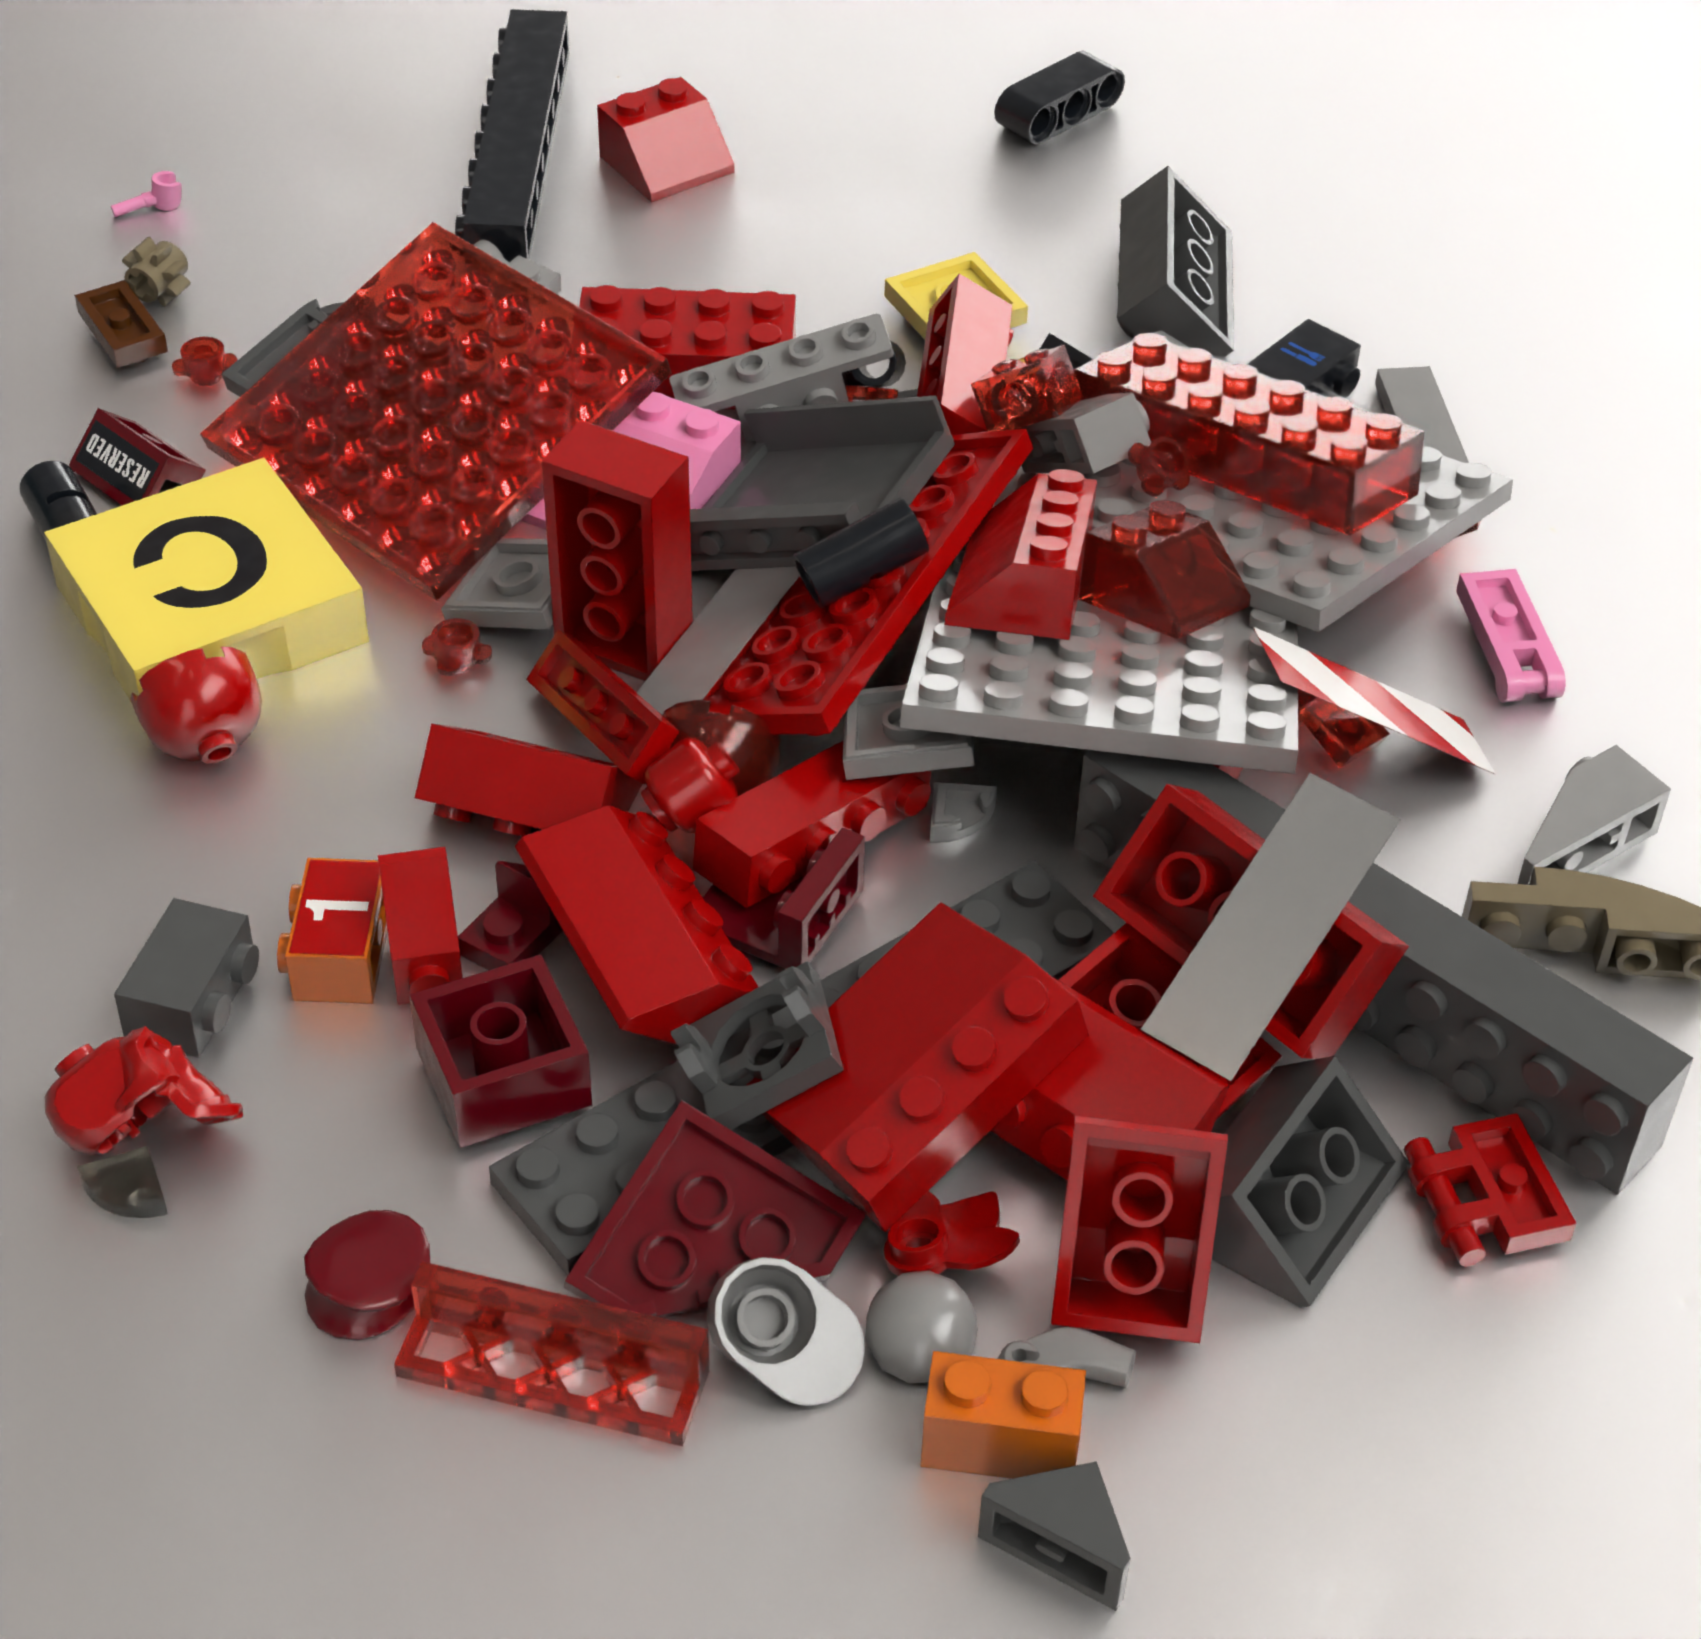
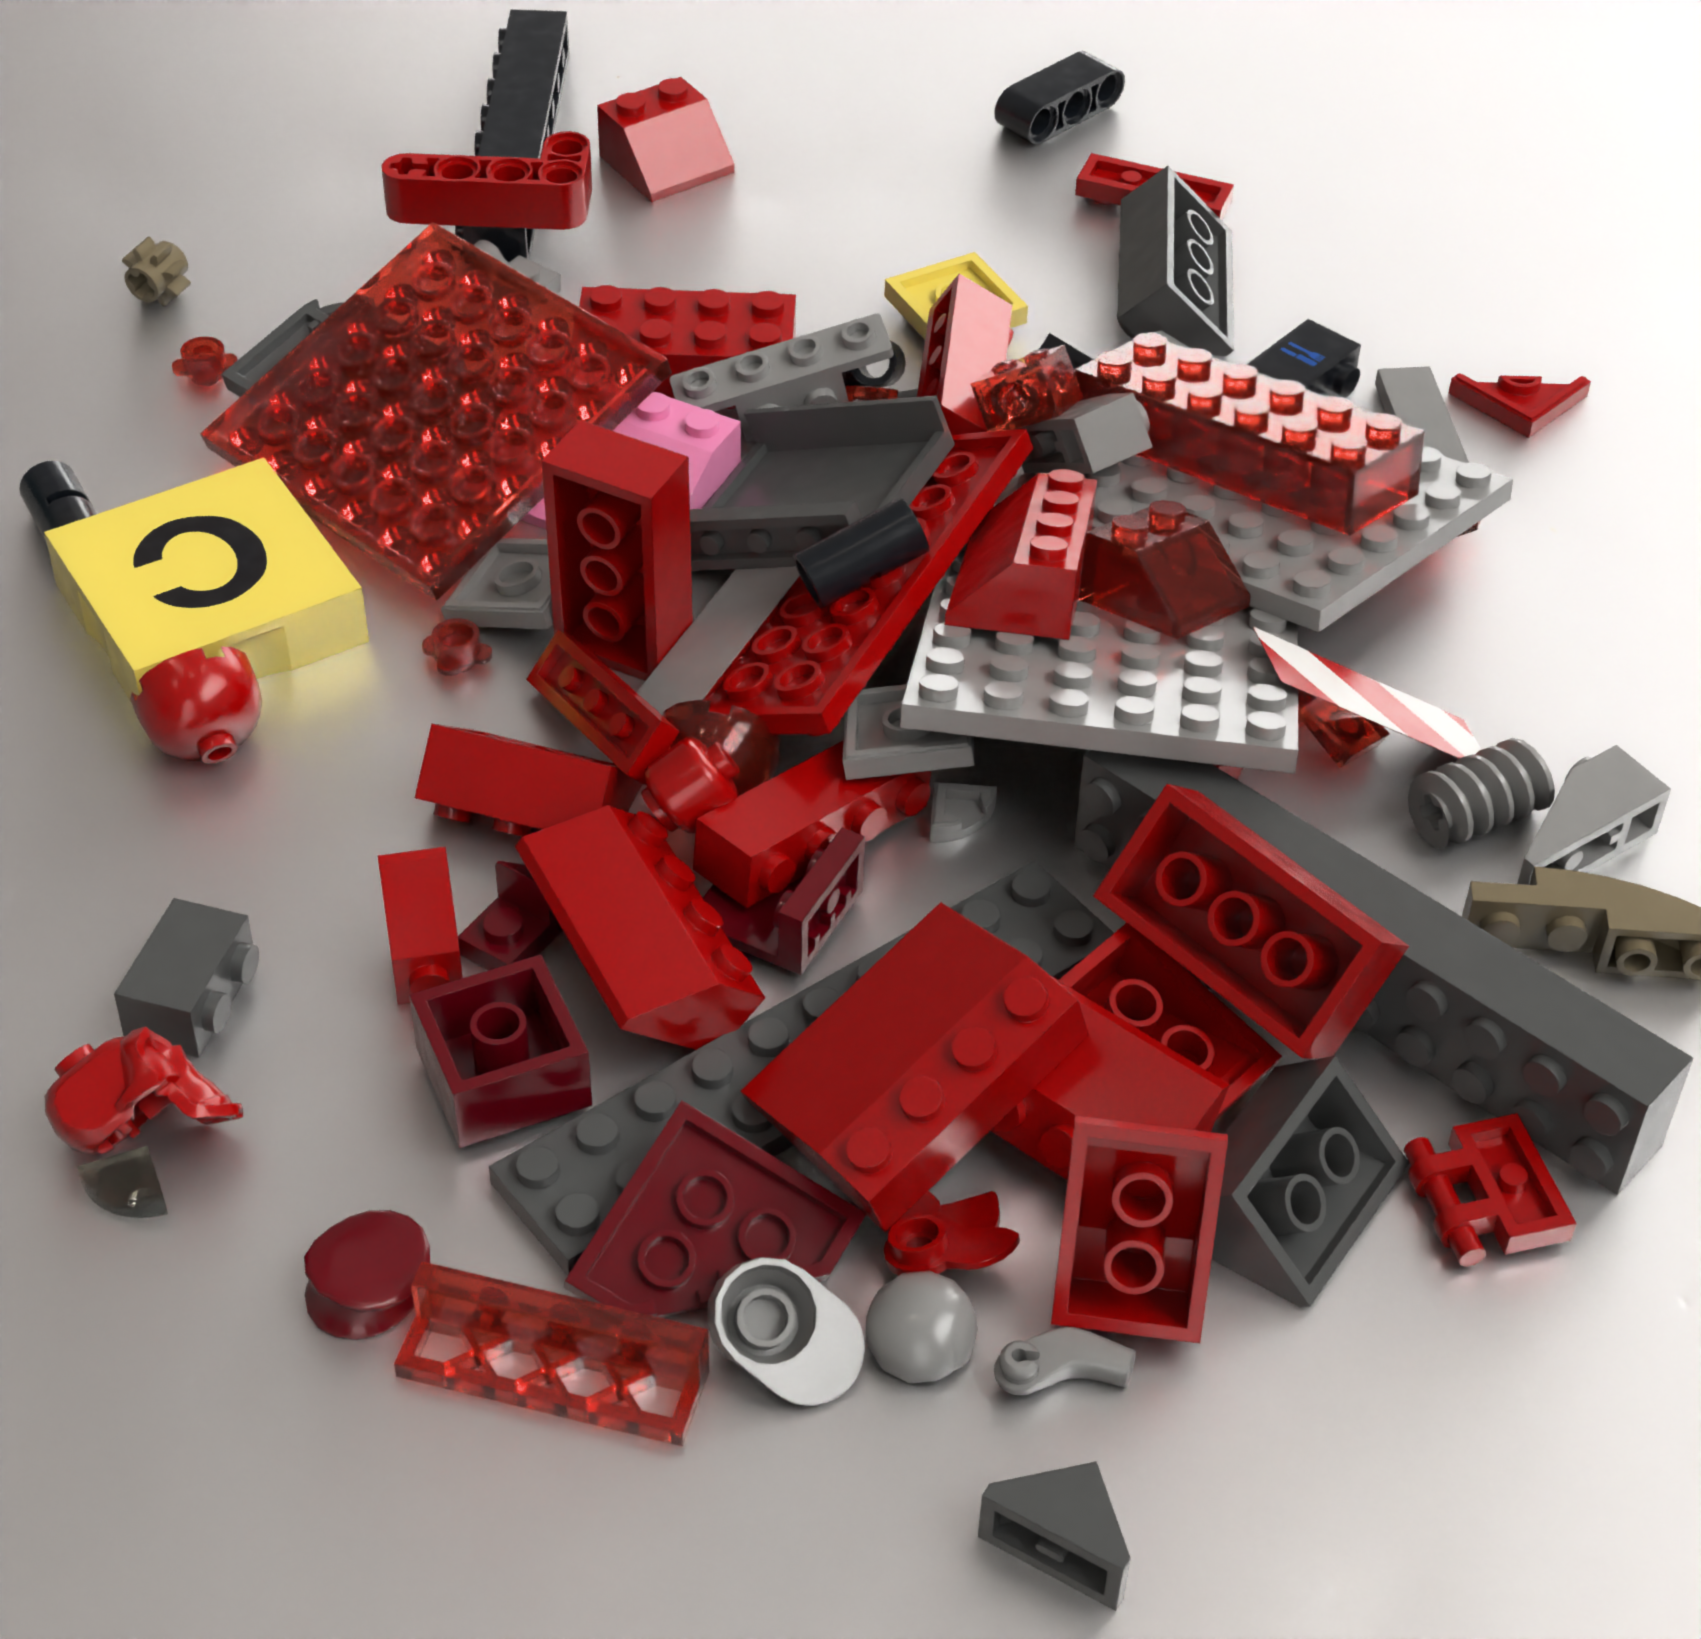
(121, 324): reddish brown plate -> none
(129, 459): panel -> none
(164, 196): bright pink hand -> none
(335, 932): brick -> none
(491, 189): none -> red beam
(784, 1075): dark grey piece -> none
(1001, 1416): orange brick -> none
(1111, 179): none -> red plate
(1160, 465): clear red plate -> none
(1270, 926): light grey sticker -> none
(1480, 792): none -> light grey piece
(1511, 635): bright pink plate -> none
(1520, 400): none -> red tile

